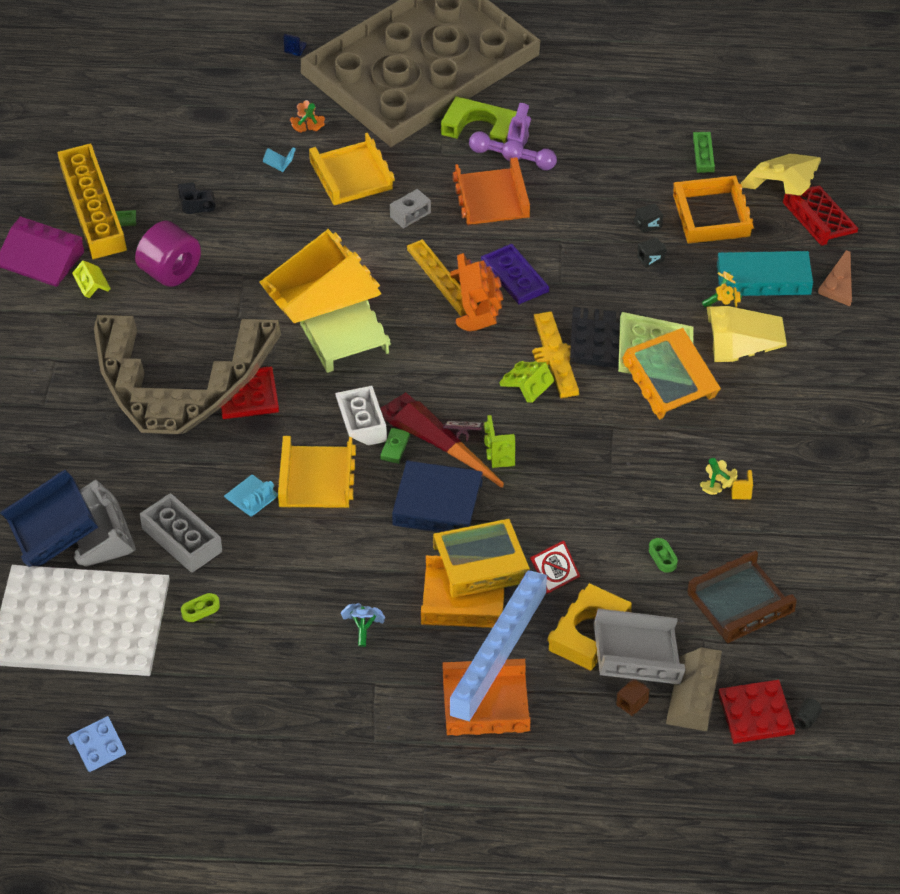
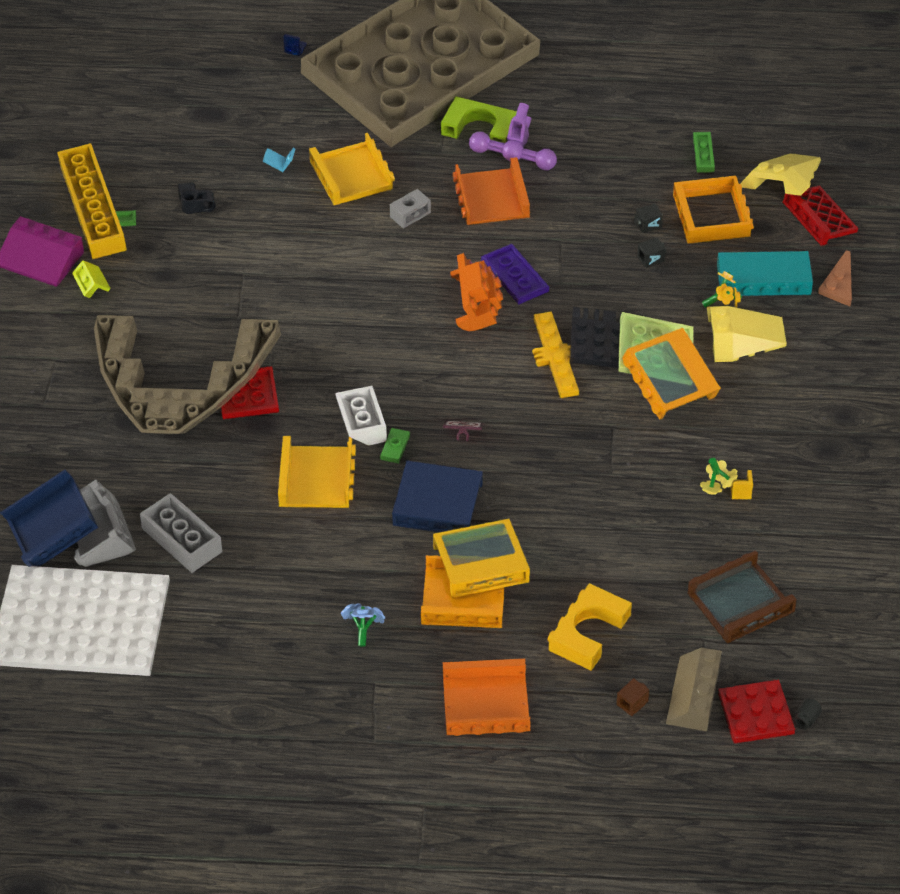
(97, 744): light blue bracket -> none
(168, 253): magenta piece -> none
(199, 607): lime plate -> none
(252, 495): medium azure hinge -> none
(306, 110): orange plant -> none
(320, 279): yellow windscreen -> none
(345, 333): yellowish green panel -> none
(419, 421): dark red plate -> none
(438, 274): yellow tile -> none
(498, 646): light blue brick -> none
(501, 447): lime bracket -> none
(531, 378): lime bracket -> none
(557, 565): piece -> none
(637, 646): light grey panel -> none
(665, 558): bright green plate -> none

